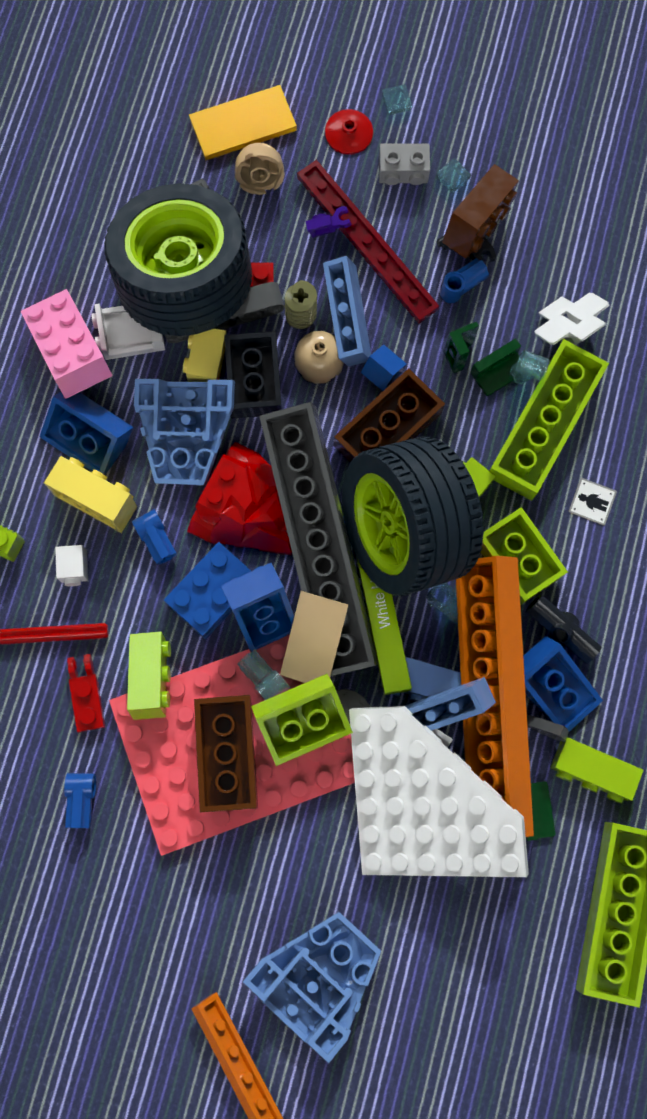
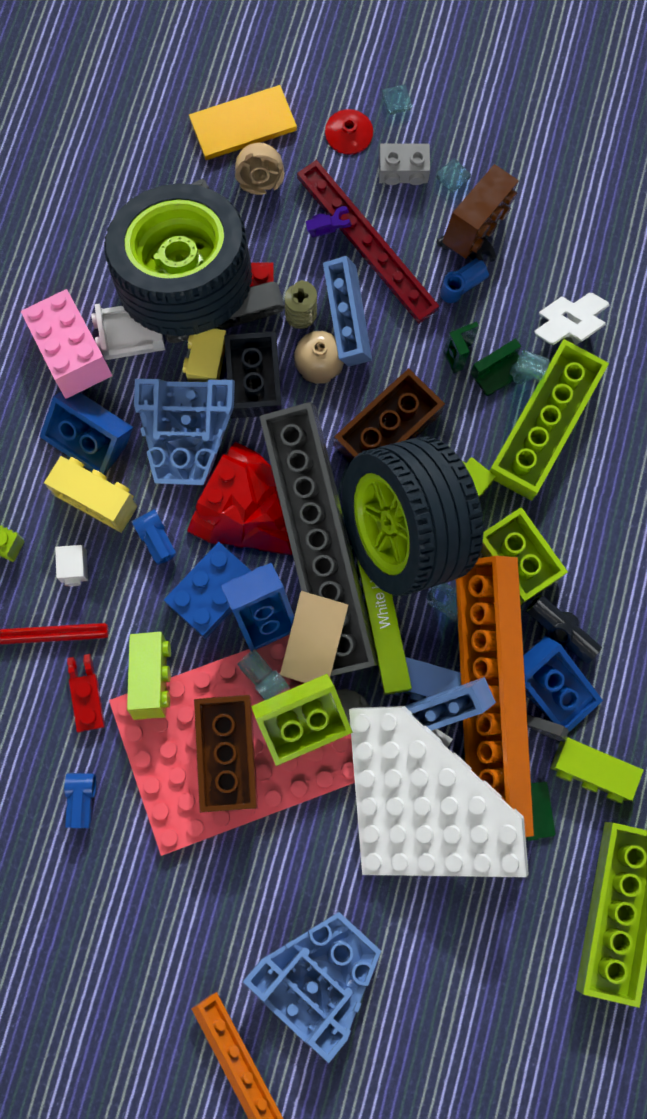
(383, 367): blue brick -> none
(592, 501): sticker -> none

